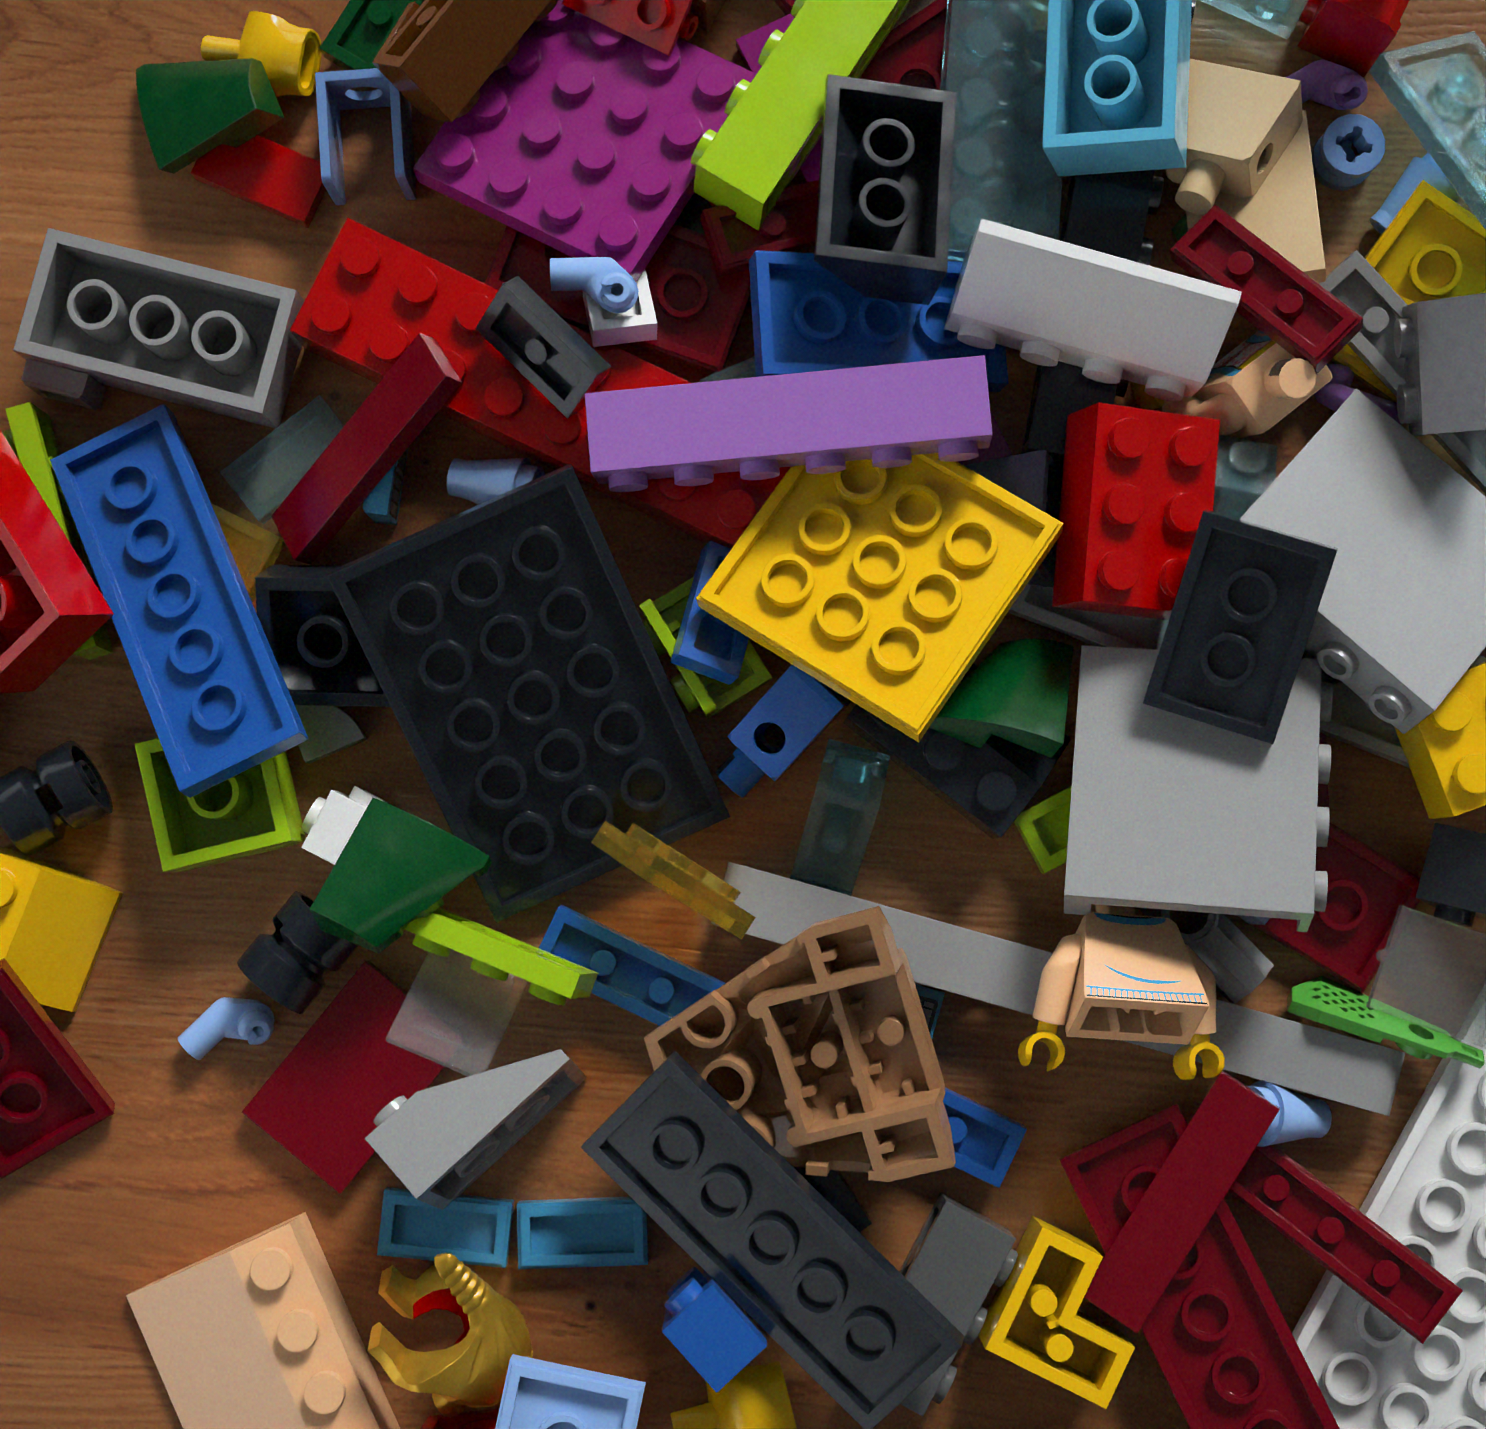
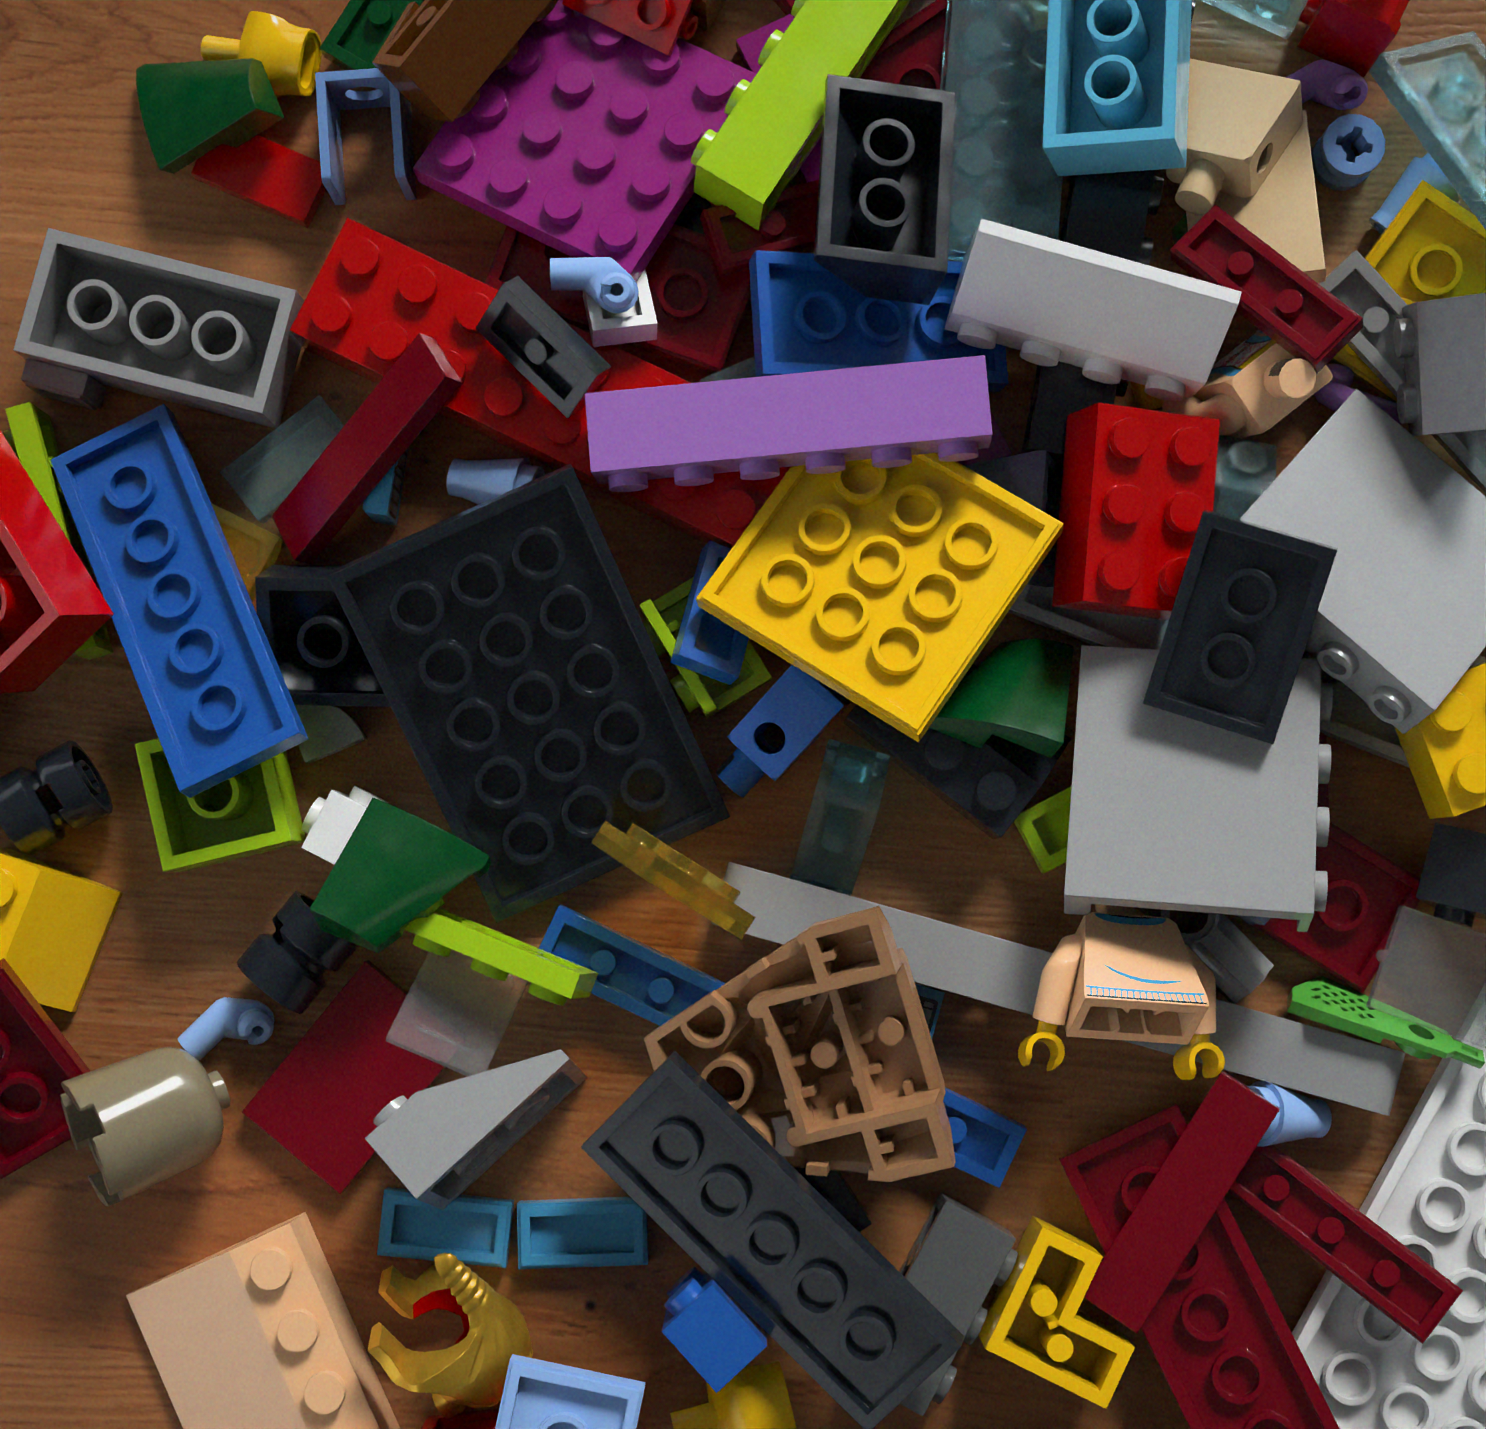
(145, 1119): none -> dark tan cylinder

